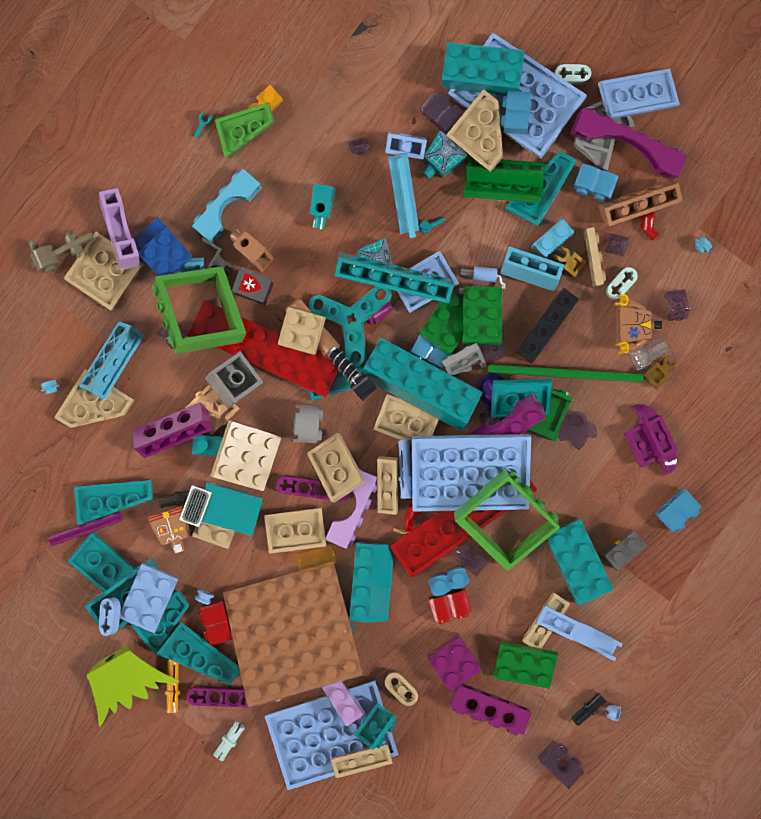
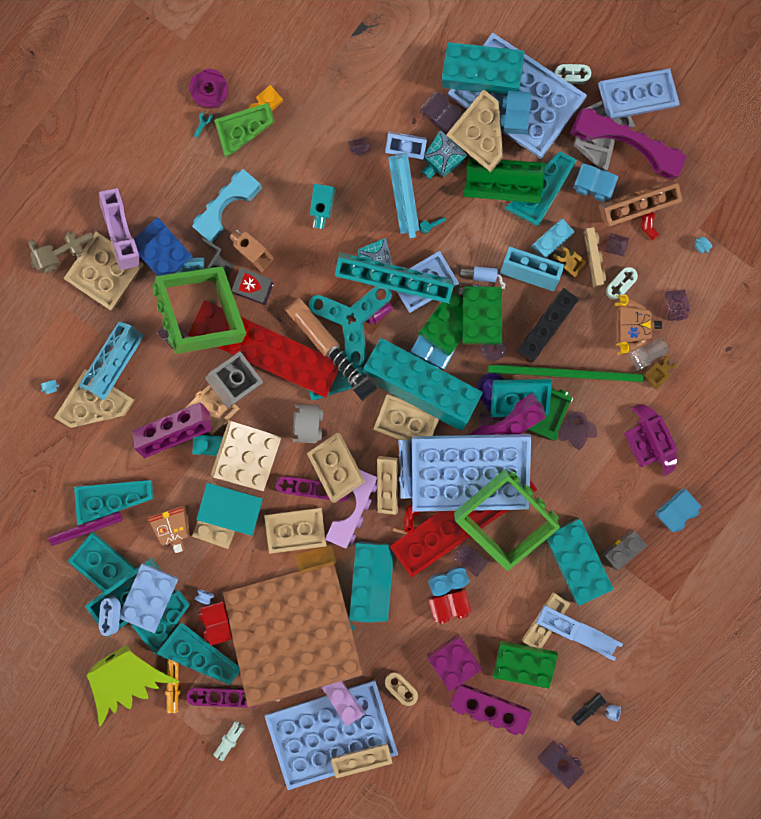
(173, 499): clear smoke pin -> none
(195, 506): sticker -> none
(200, 95): none -> magenta plate
(301, 331): tan plate -> none
(375, 726): teal bracket -> none
(463, 360): light grey wing -> none

